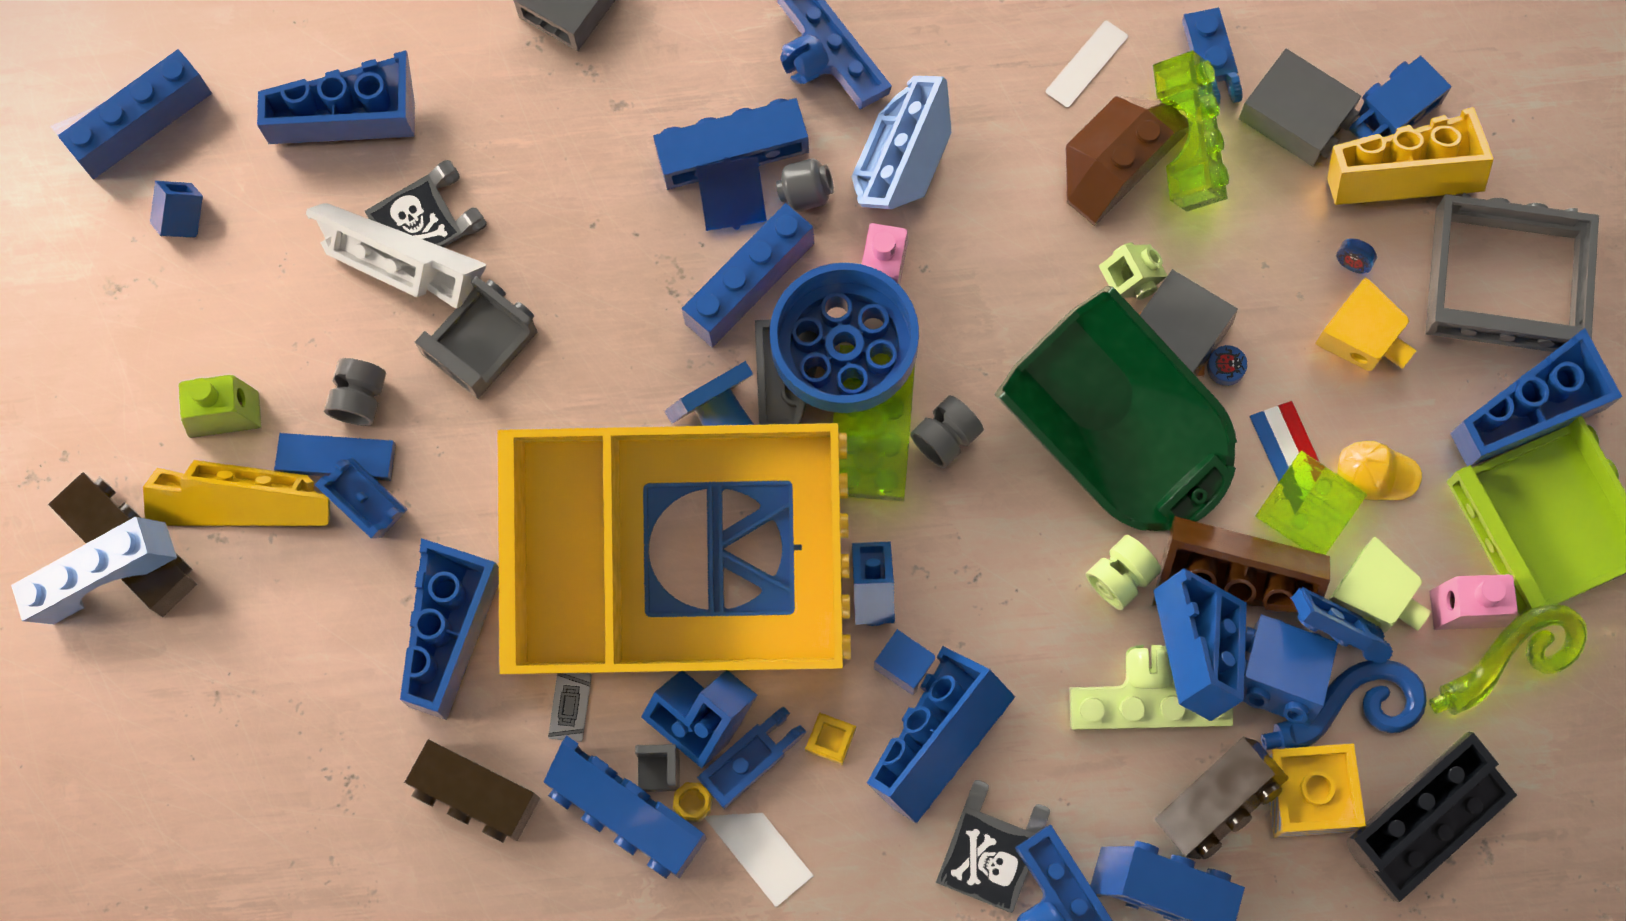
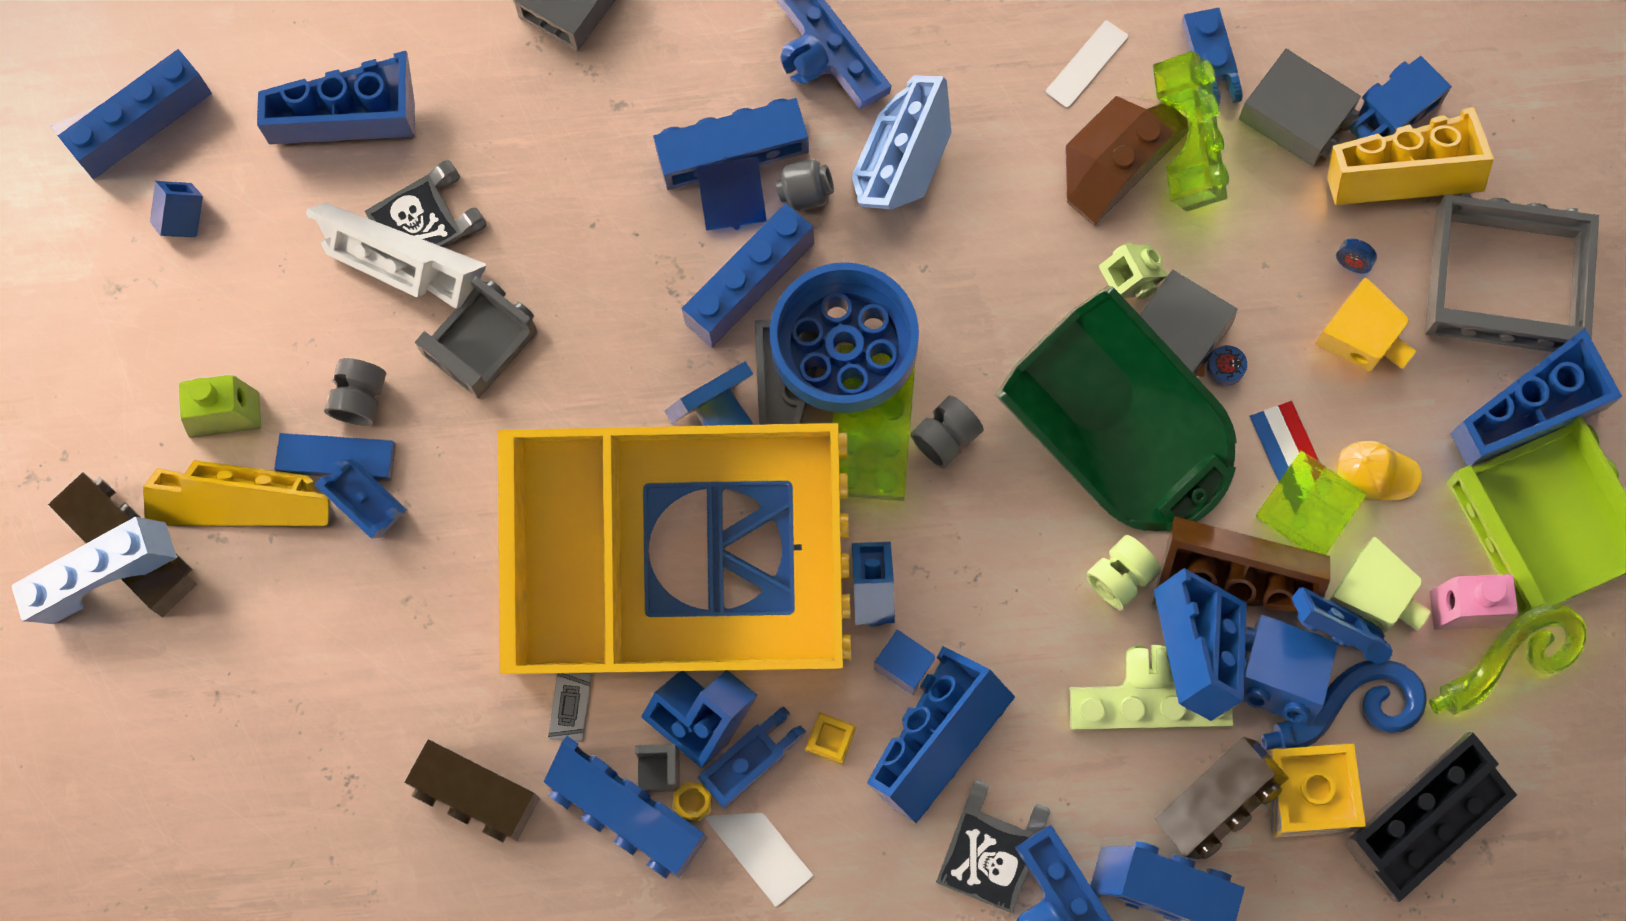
(445, 625): blue wedge -> none
(886, 250): bright pink torso -> none

